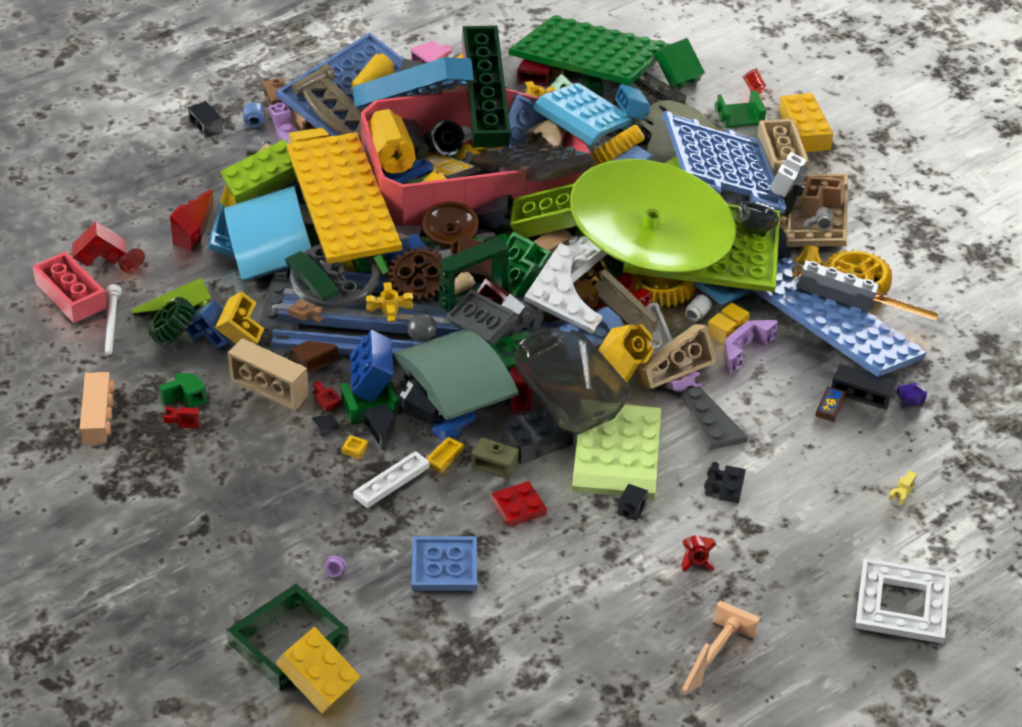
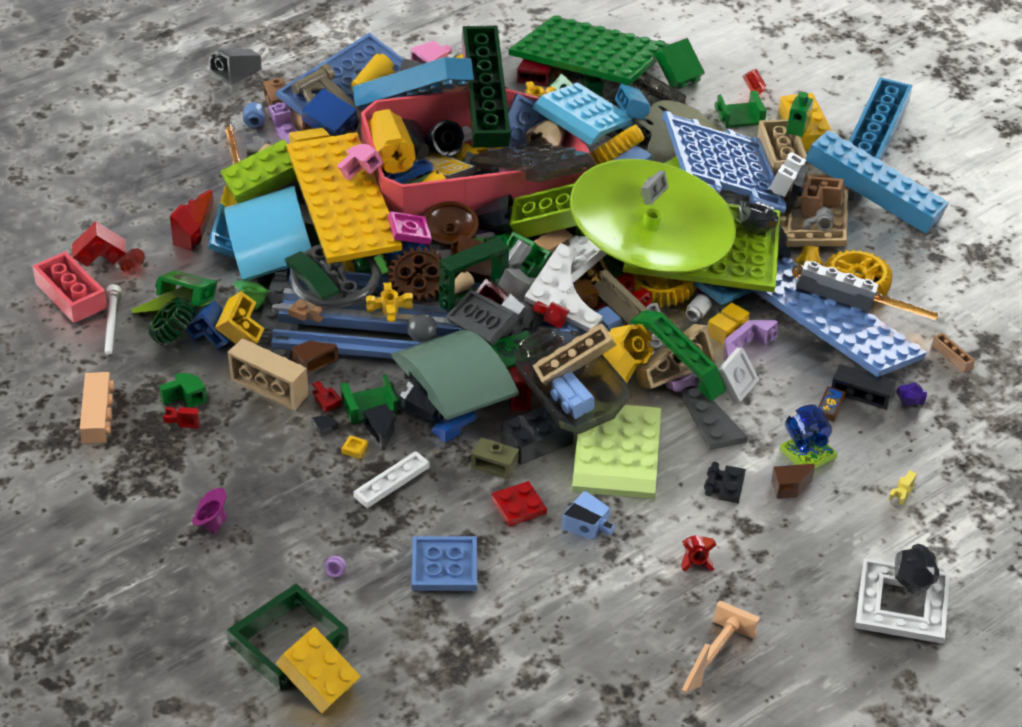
(203, 288): none -> green panel
(205, 119): black brick -> none
(211, 511): none -> magenta piece
(233, 145): none -> clear orange piece
(234, 64): none -> dark grey slope
(253, 290): none -> bright green piece
(330, 113): none -> blue brick
(359, 158): none -> bright pink brick
(371, 366): blue brick -> none
(409, 228): none -> dark pink plate
(445, 454): yellow tile -> none
(516, 282): none -> light grey brick
(518, 254): none -> light grey piece
(554, 313): none -> red plate
(572, 395): none -> light blue brick
(574, 354): none -> tan brick
(587, 517): none -> light blue torso
(632, 502): black brick -> none
(654, 187): none -> light grey hinge
(711, 381): none -> green slope
(738, 374): none -> white tile
(791, 479): none -> reddish brown slope
(801, 108): none -> green torso
(808, 427): none -> clear blue brick
(814, 454): none -> lime tile
(877, 181): none -> dark azure brick
(881, 117): none -> dark azure brick
(916, 568): none -> black helmet
(953, 352): none -> medium nougat piece

